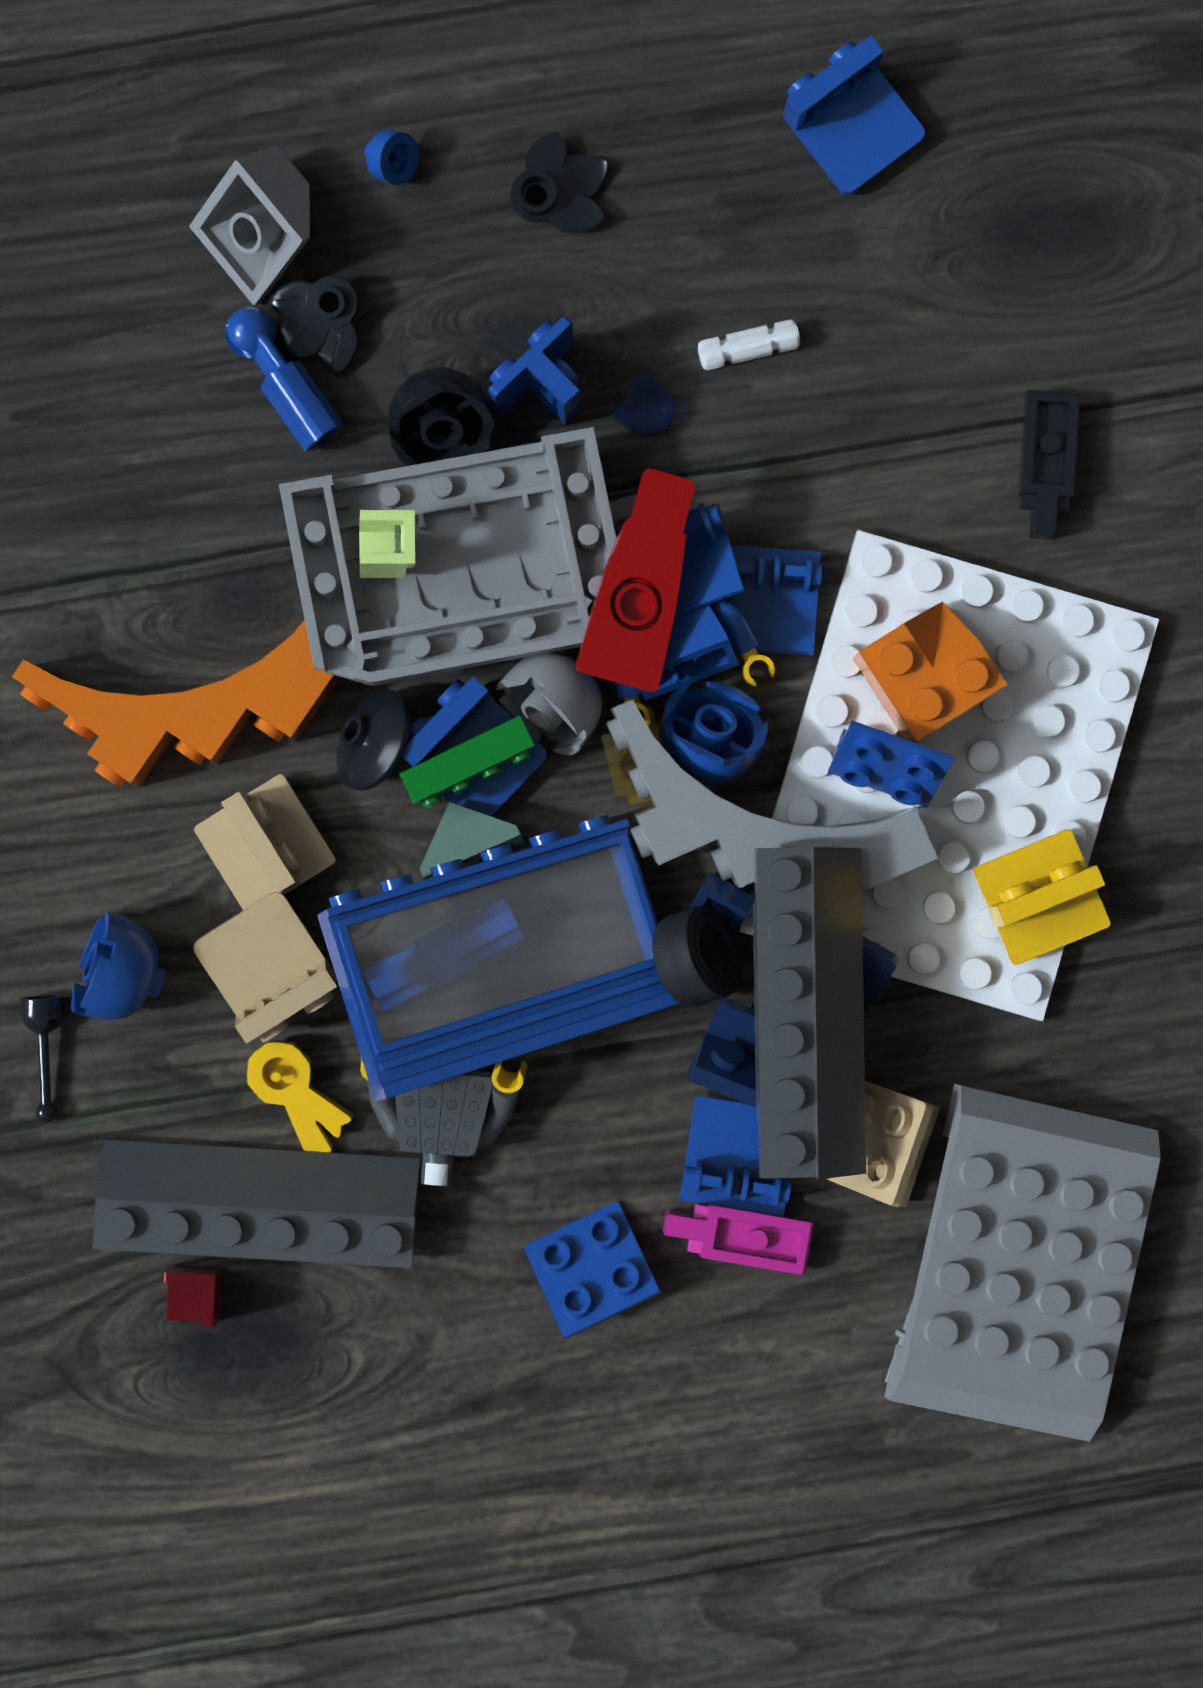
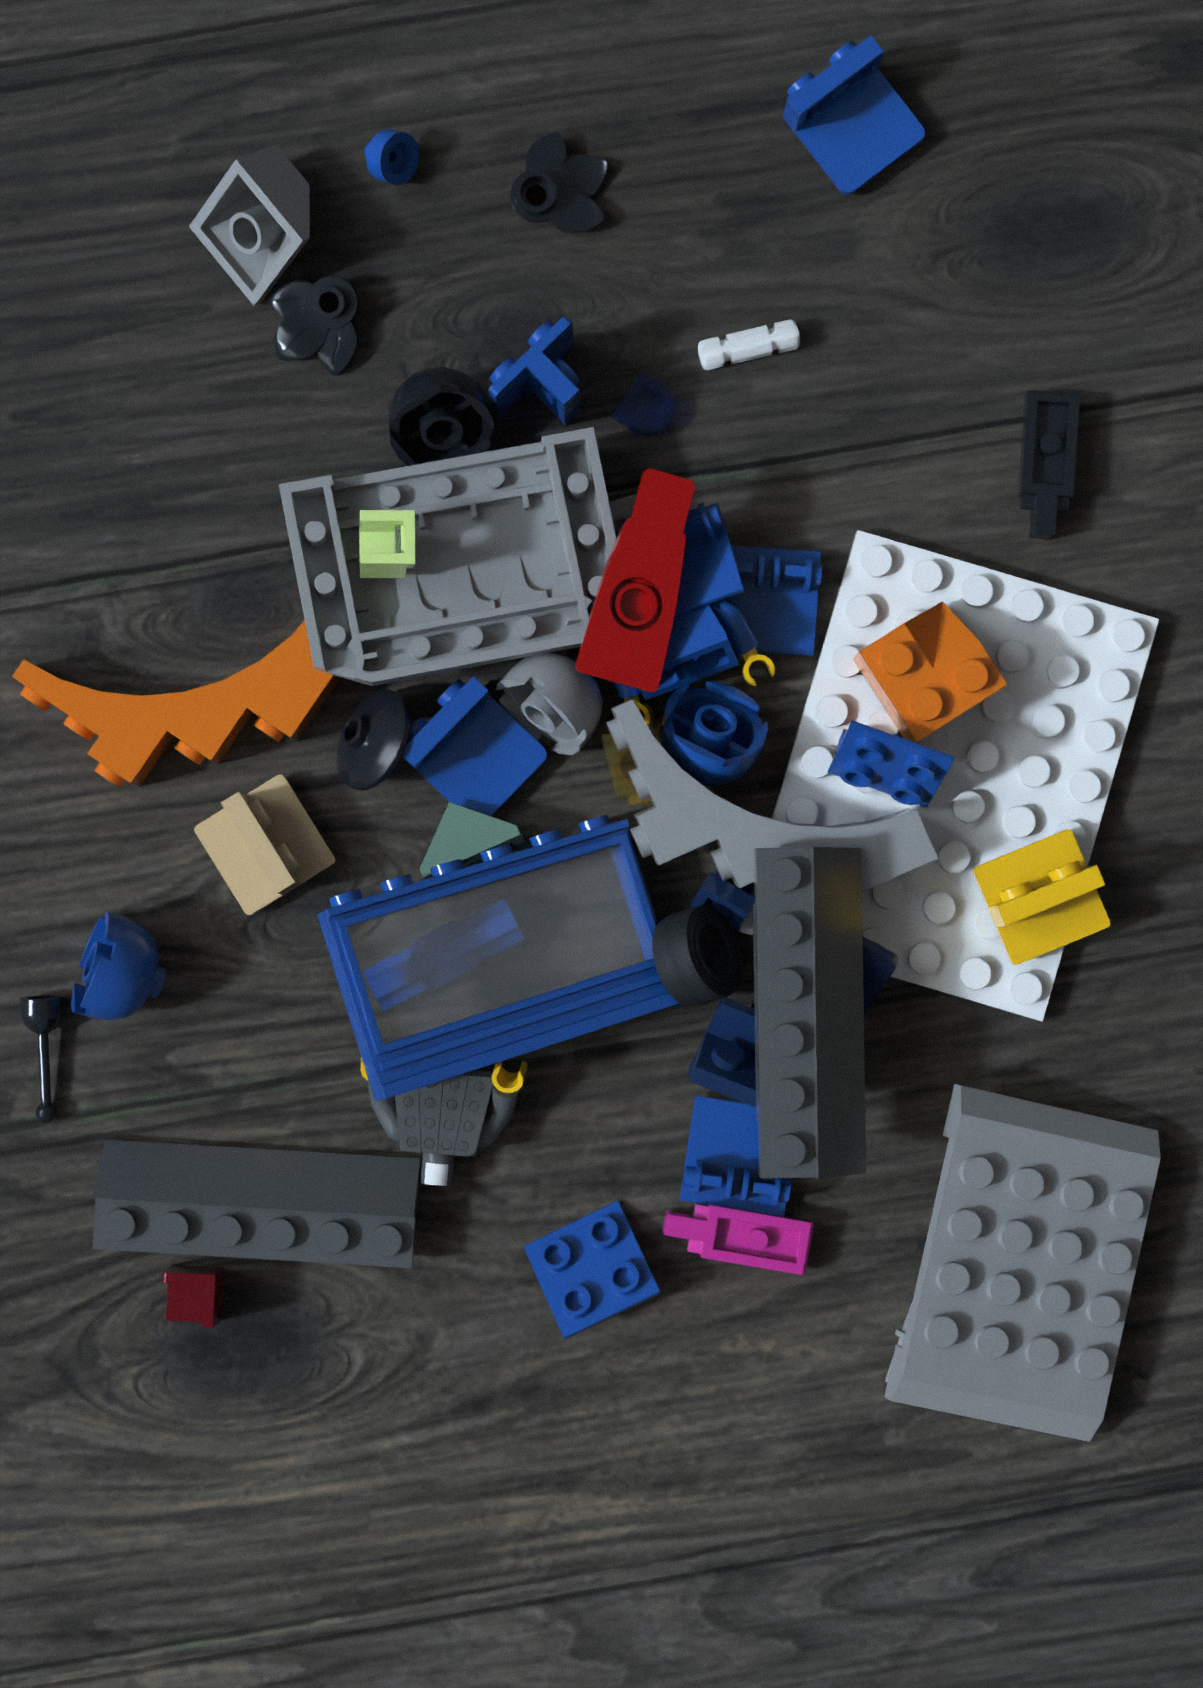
(266, 967): tan bracket -> none
(282, 1076): yellow piece -> none
(286, 384): blue piece -> none
(468, 761): green piece -> none
(895, 1145): tan bracket -> none

